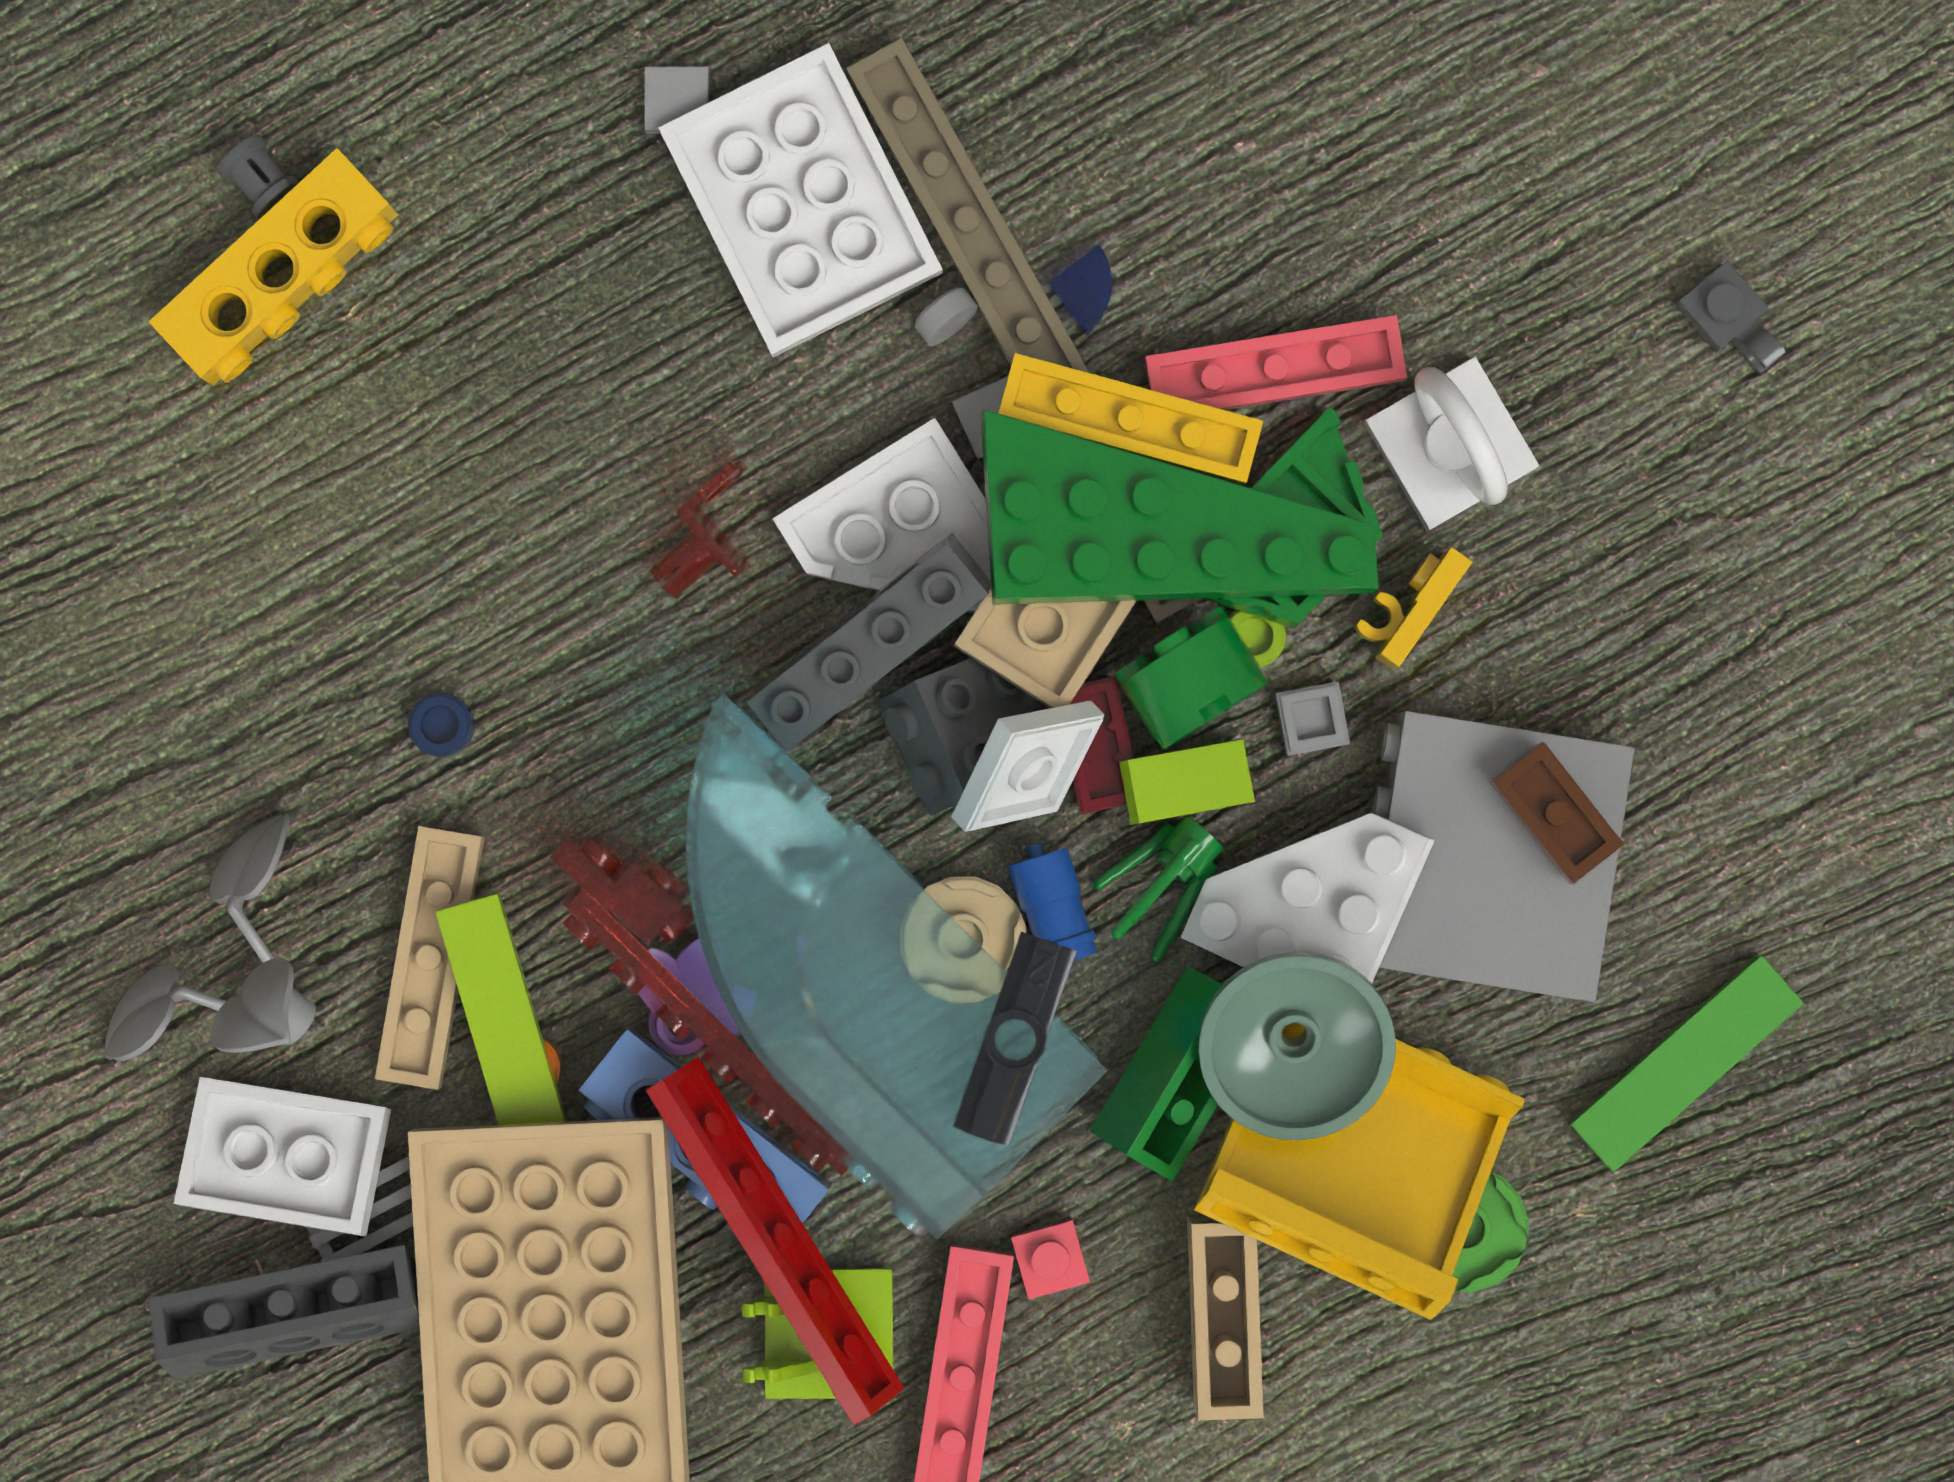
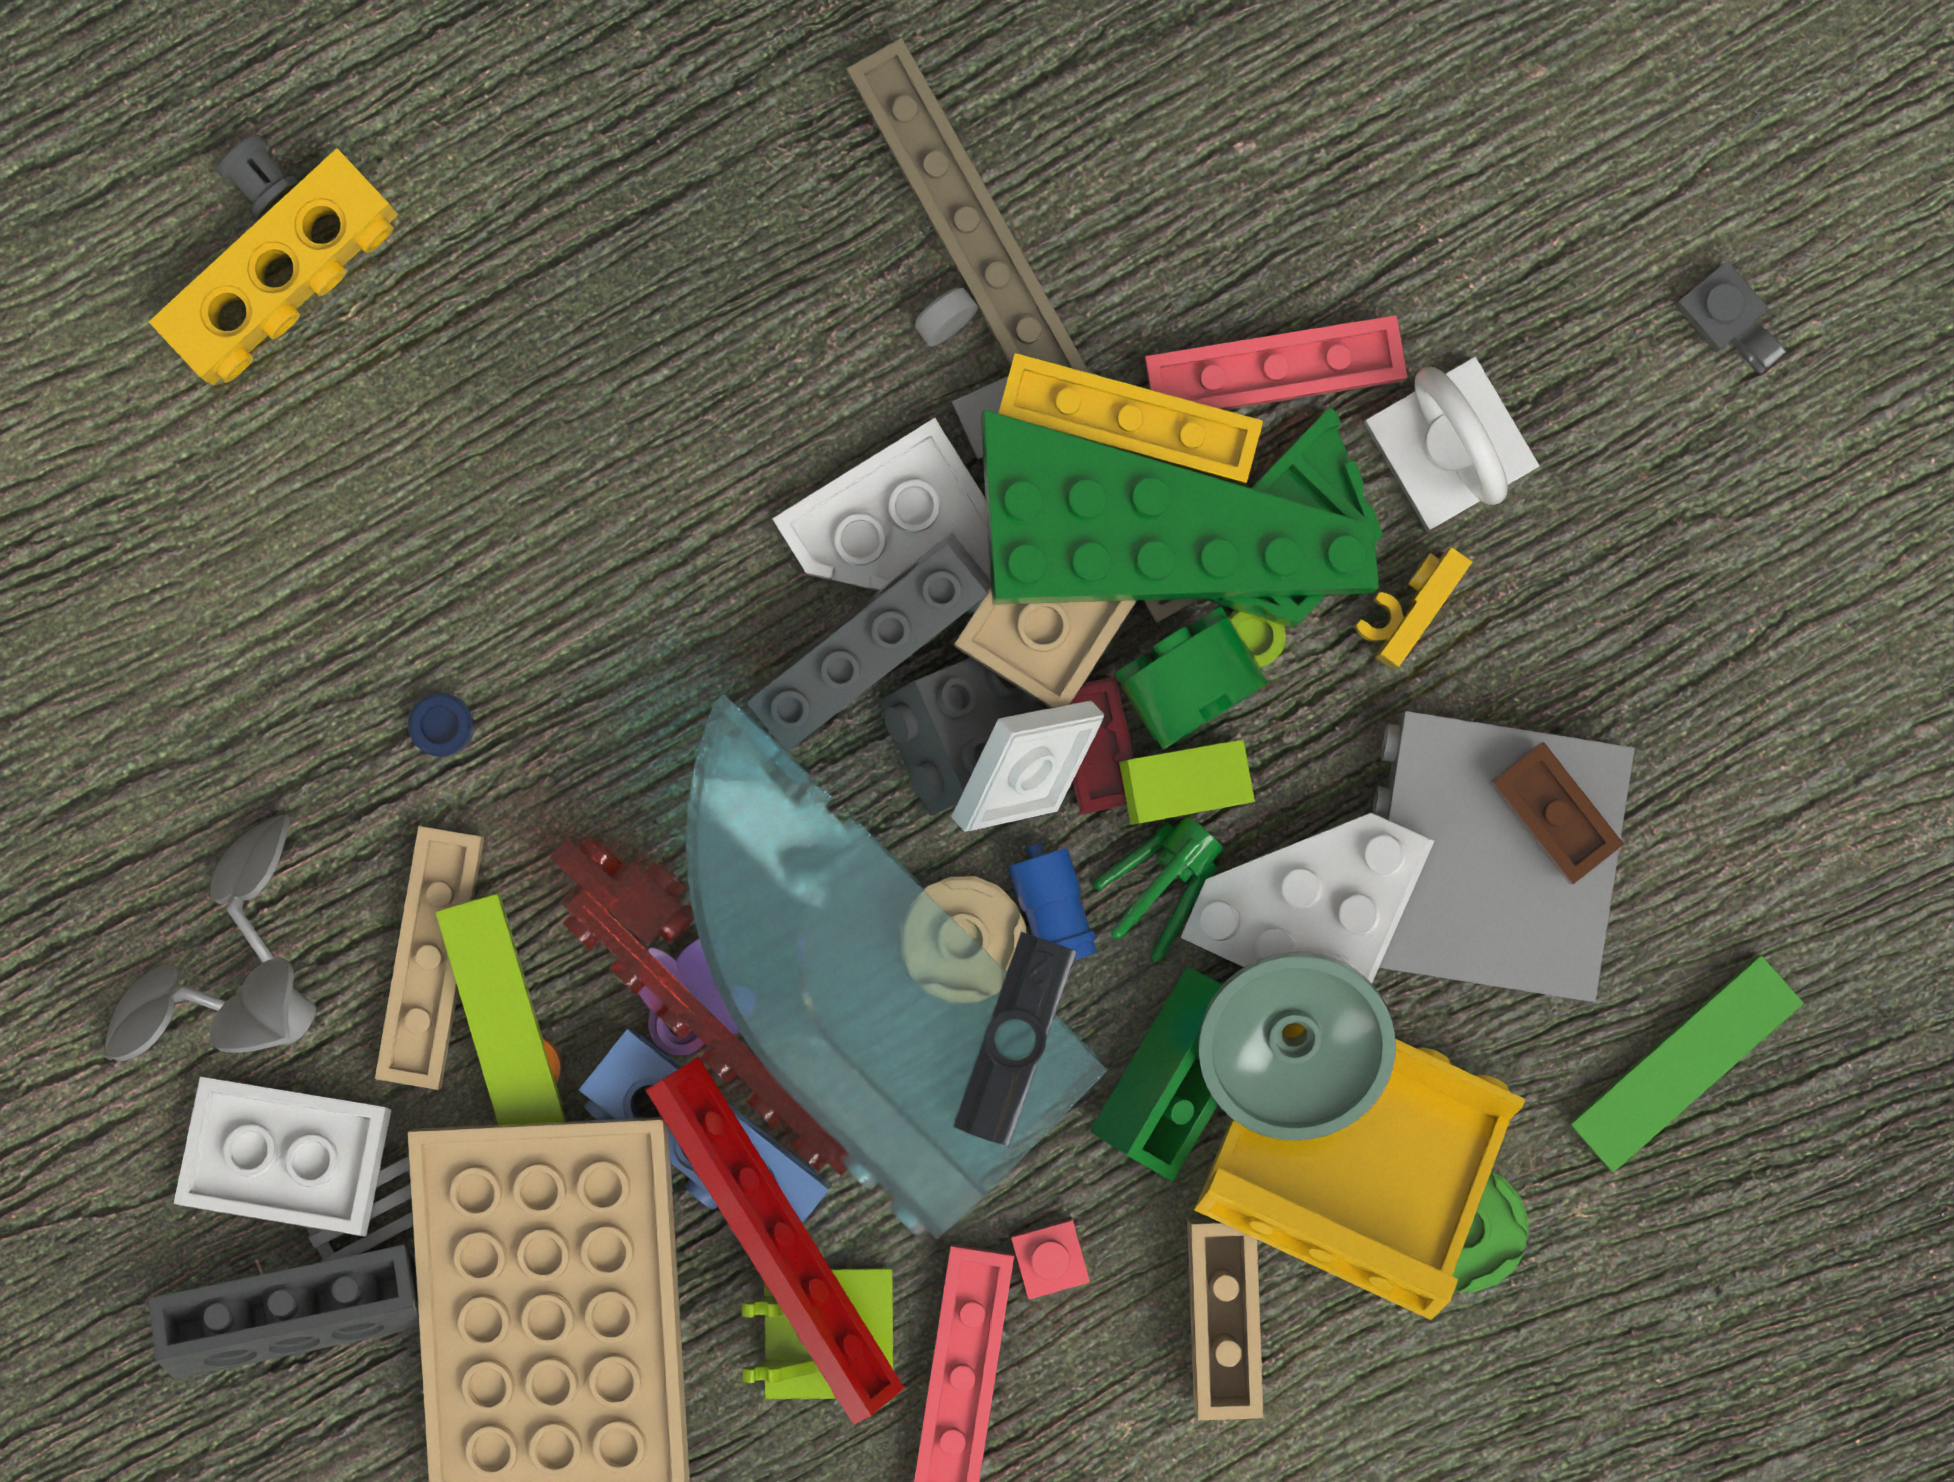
(673, 93): light grey tile -> none
(705, 543): clear red bracket -> none
(800, 200): white plate -> none
(1085, 289): clear blue tile -> none
(1312, 718): light grey tile -> none

